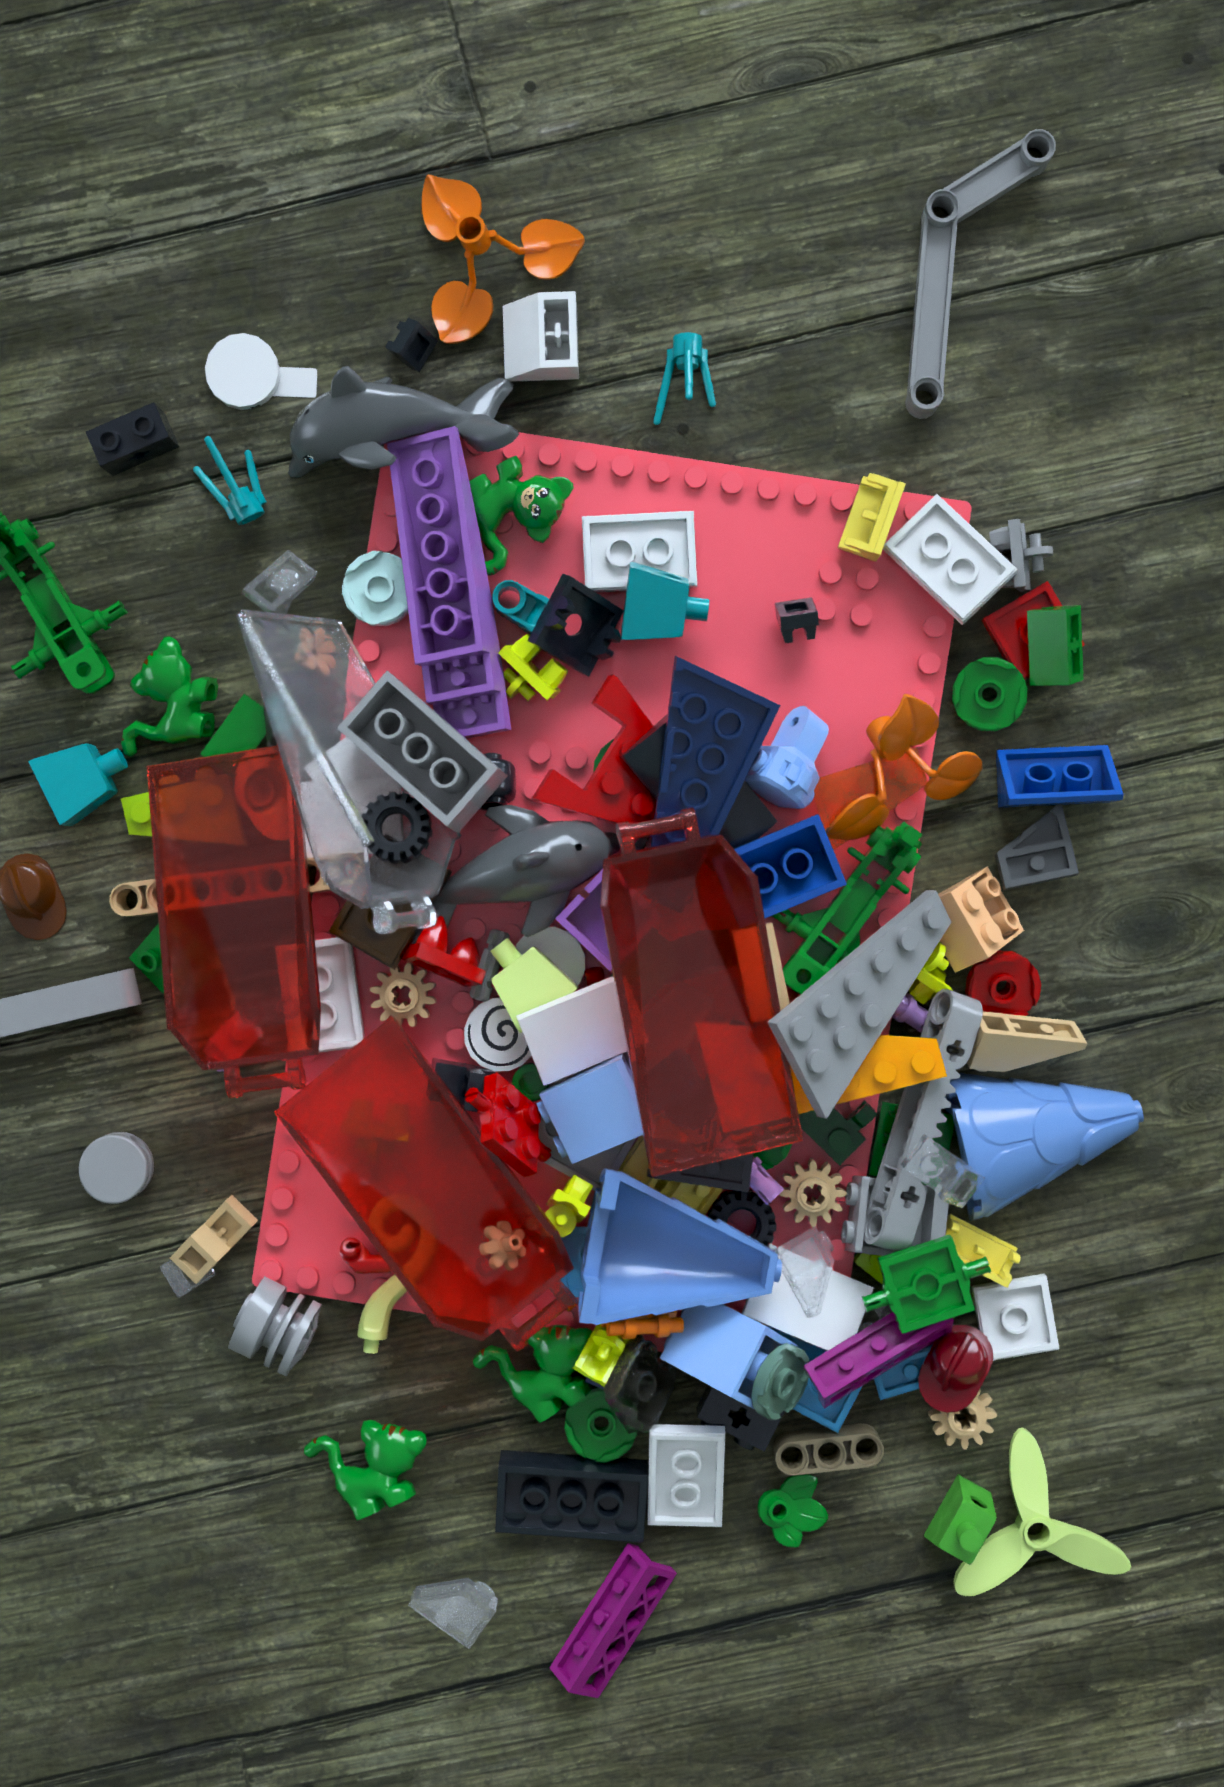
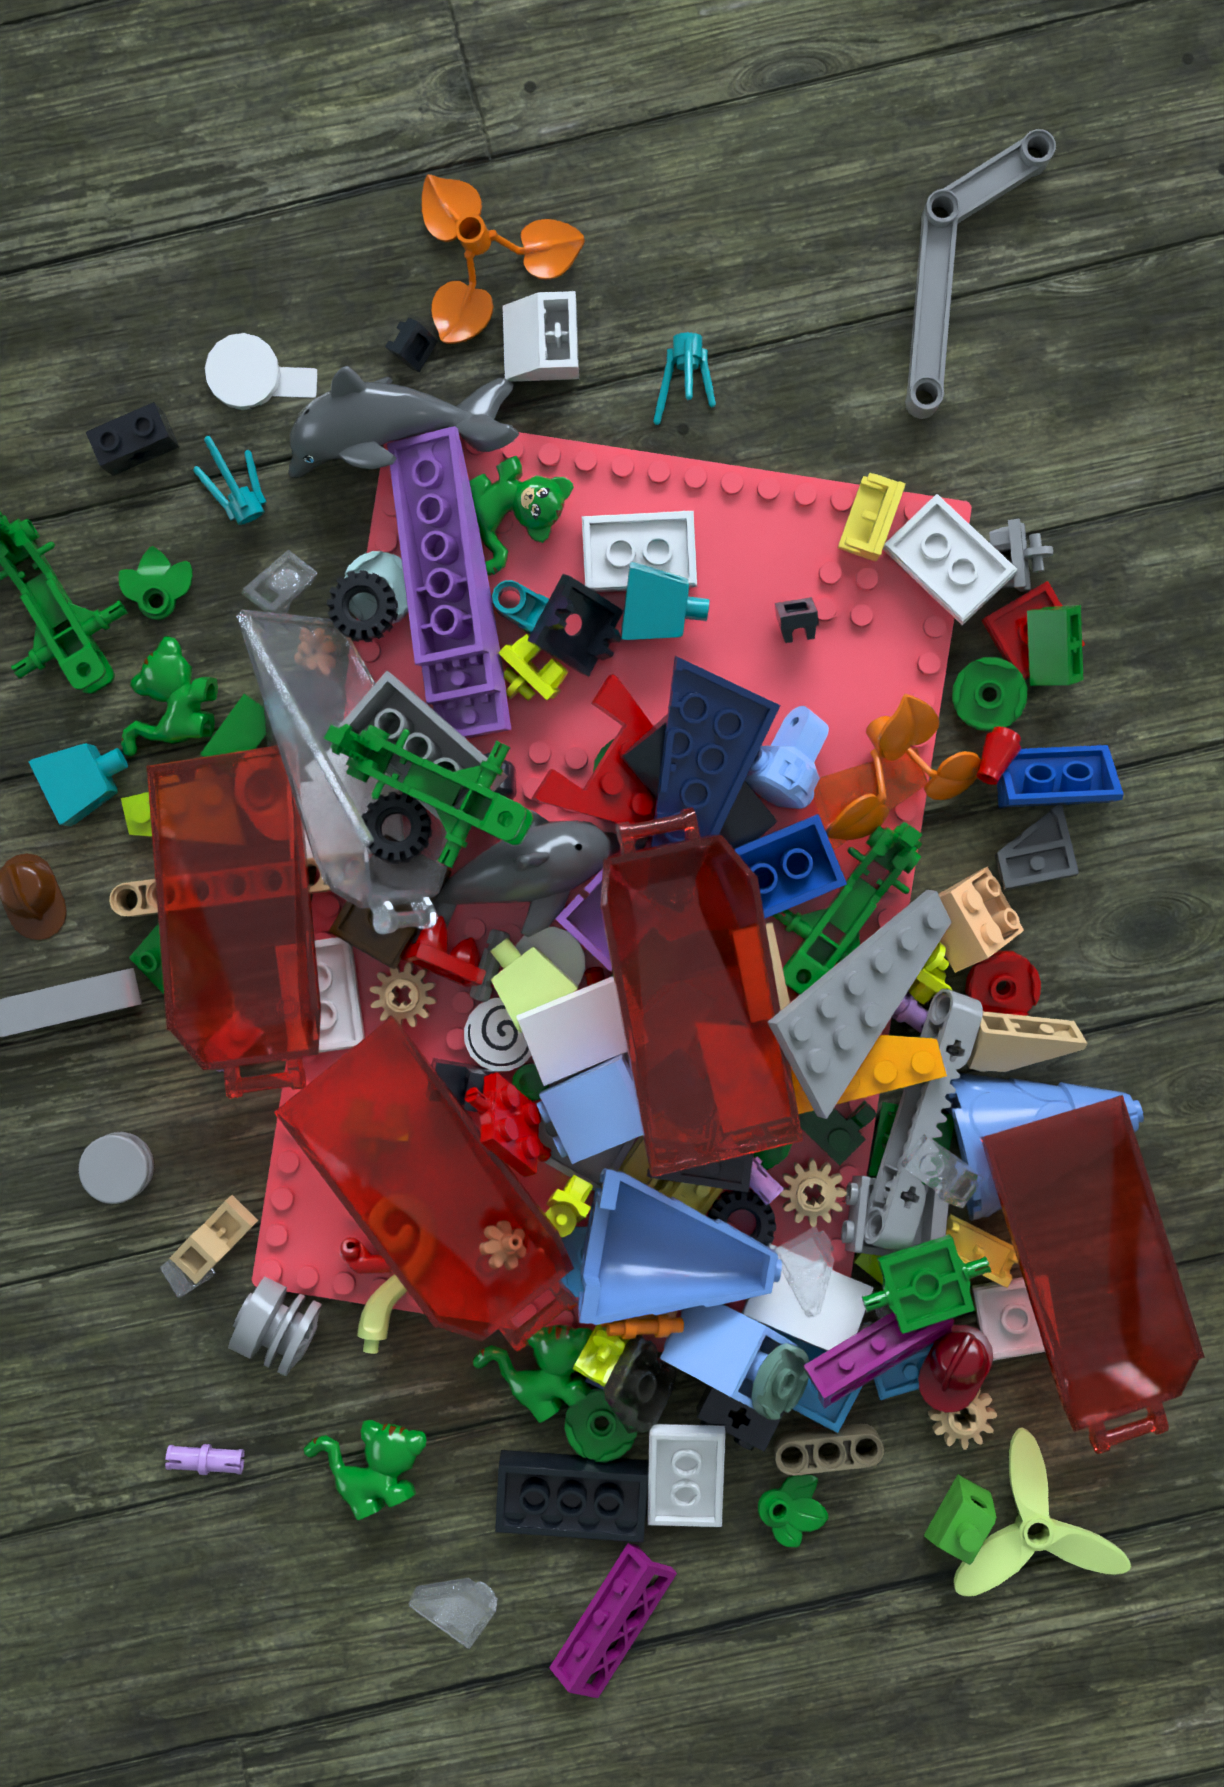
(153, 579): none -> green plate
(205, 1459): none -> lavender pin
(340, 600): none -> black tyre
(437, 786): none -> green piece
(998, 752): none -> red cone
(1096, 1267): none -> clear red windscreen

